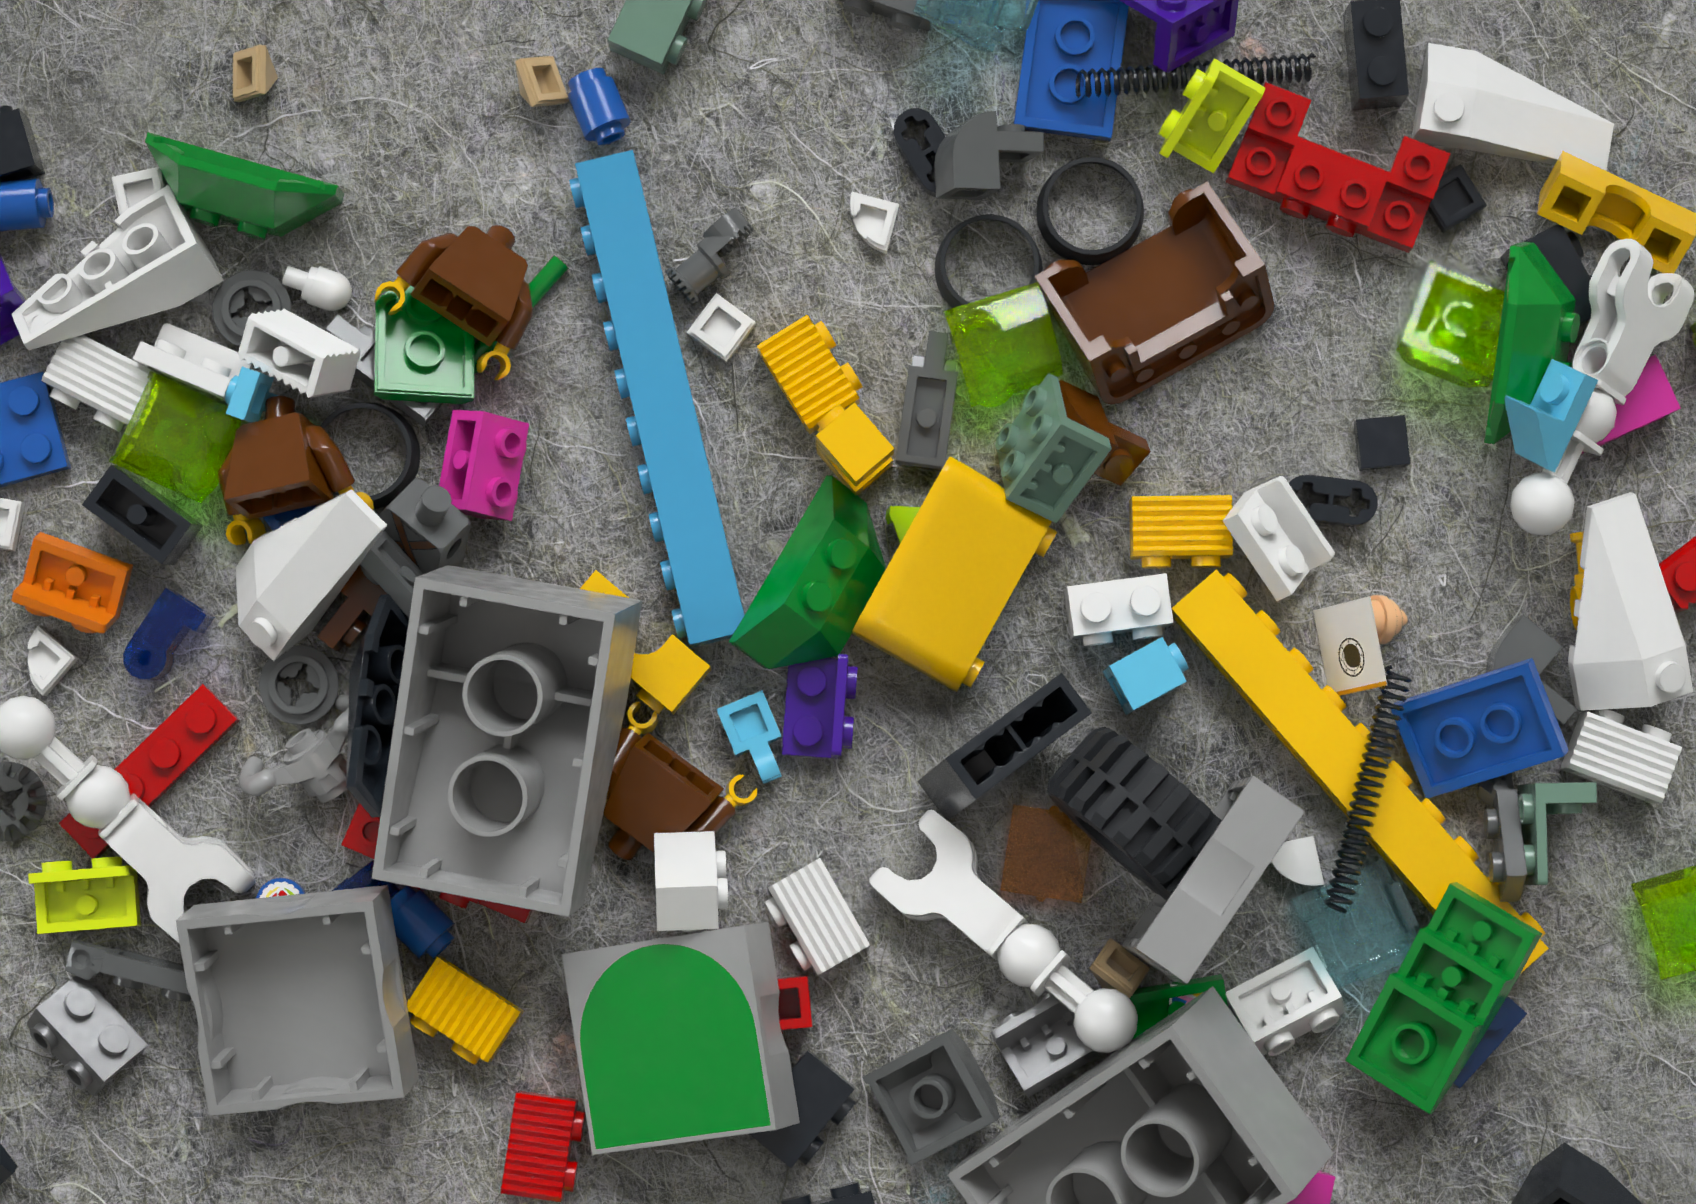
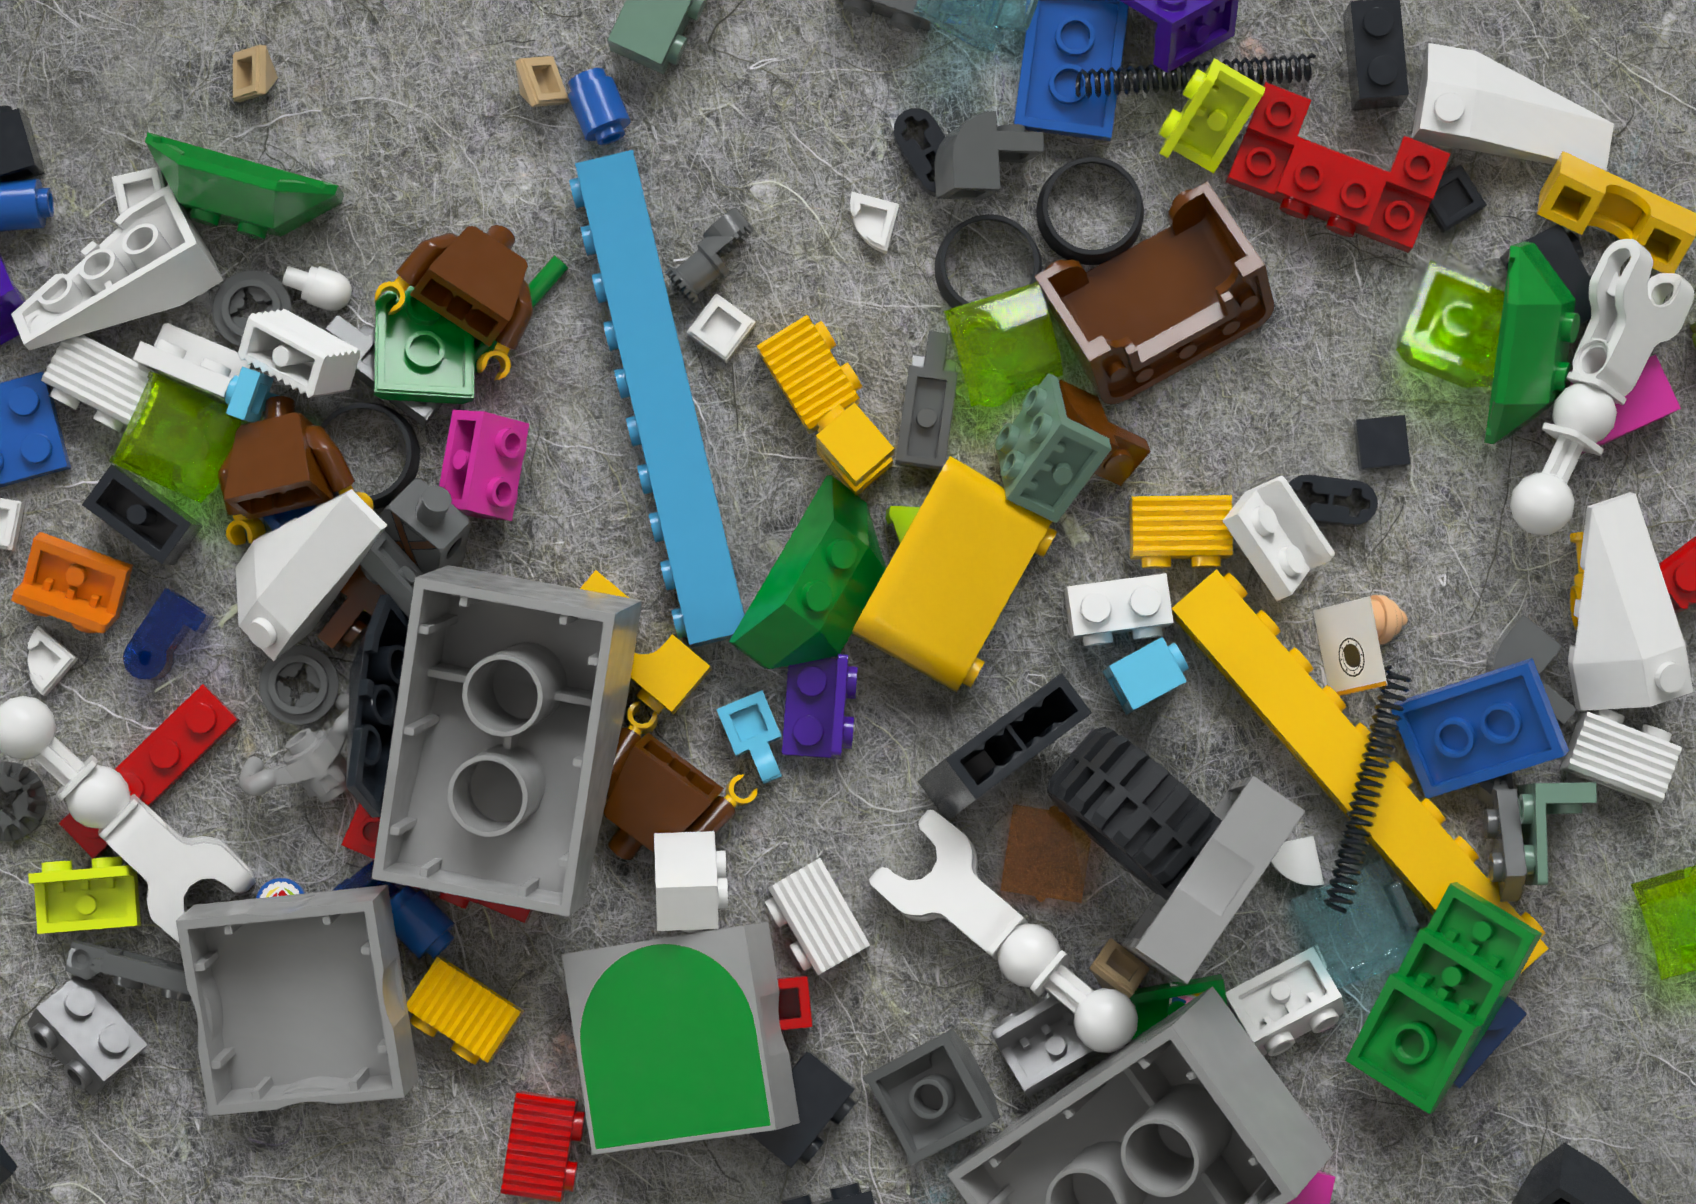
(1547, 424): medium azure slope -> none

